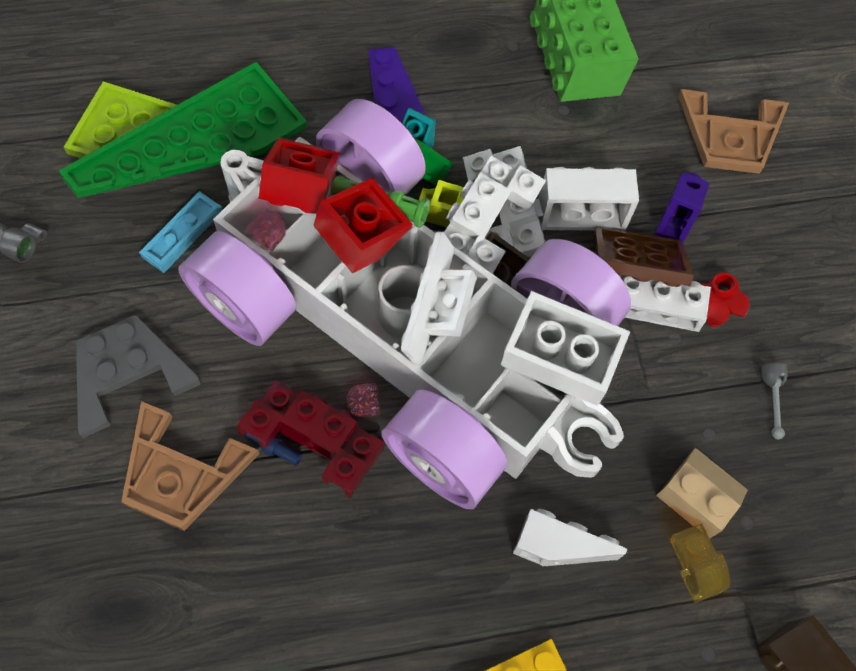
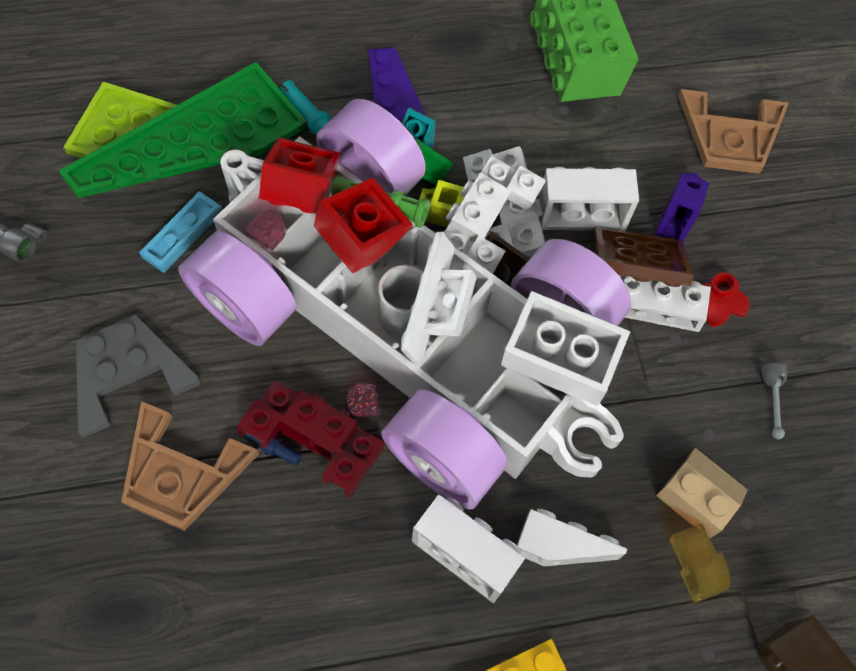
(315, 118): none -> teal pin
(467, 547): none -> white brick

